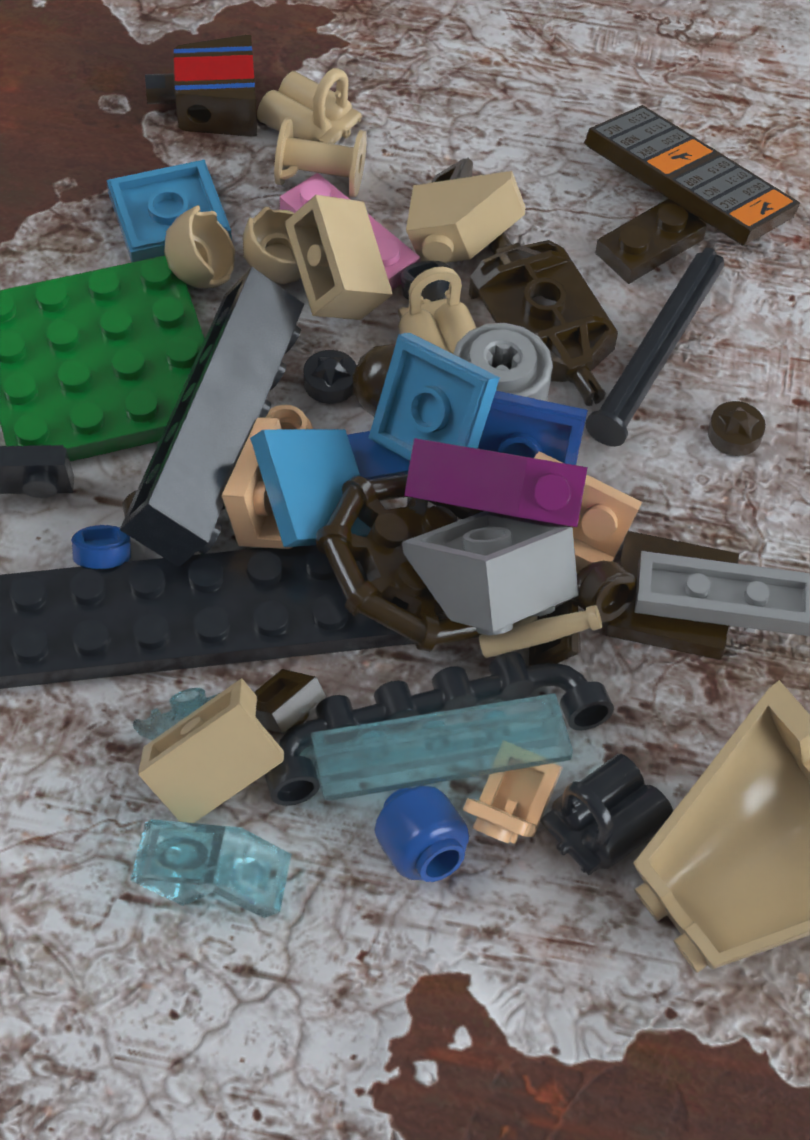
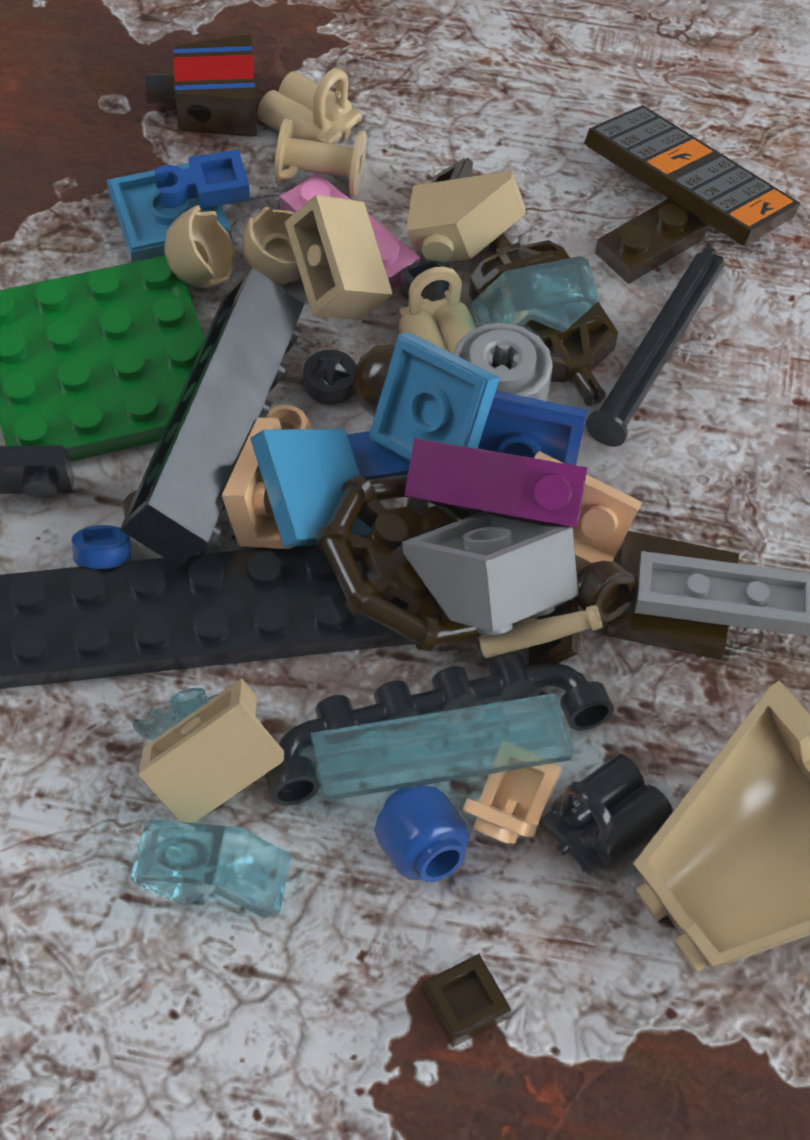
(210, 178): none -> blue plate
(287, 700): dark brown plate -> none
(465, 1000): none -> dark brown tile
(546, 292): none -> clear light blue slope
(736, 428): dark brown tile -> none

